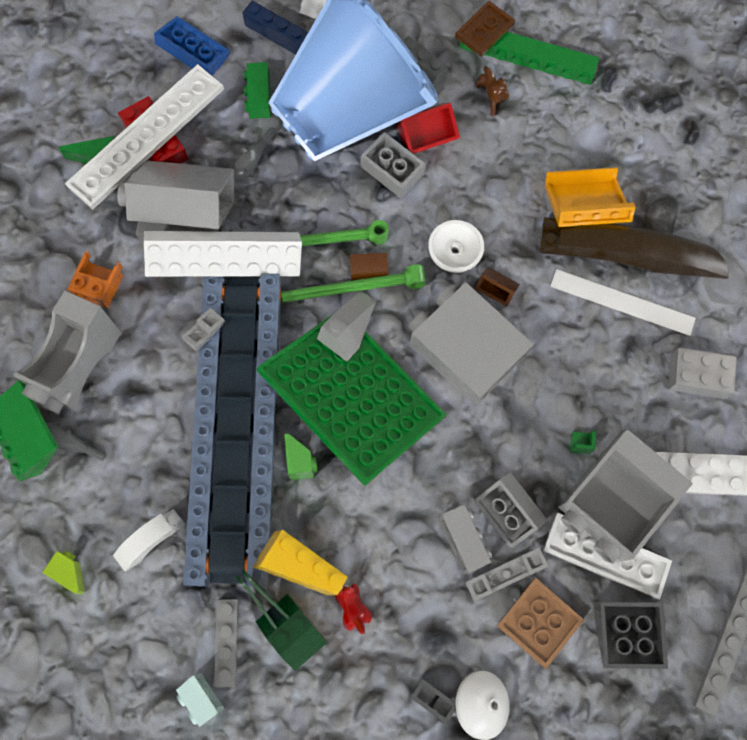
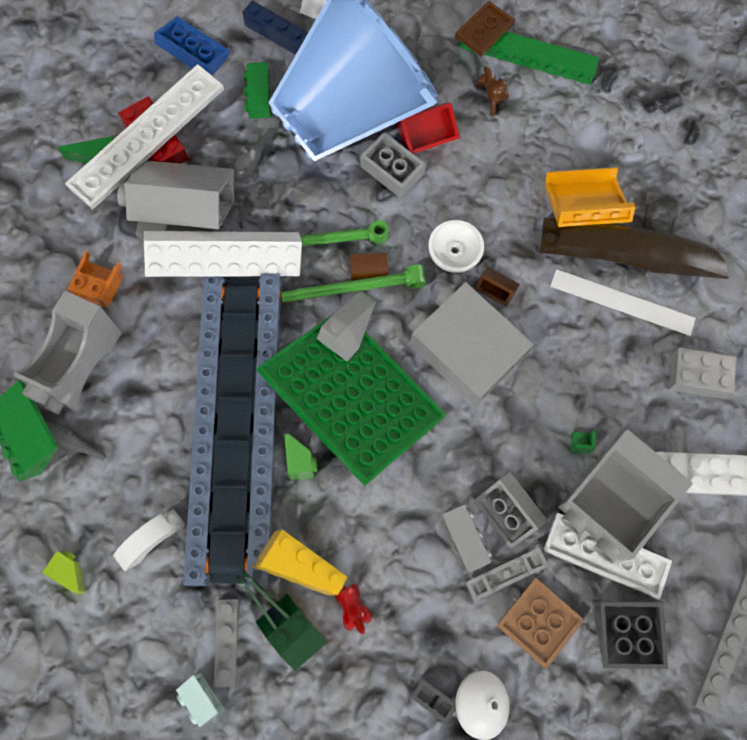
(205, 328): light grey slope -> none

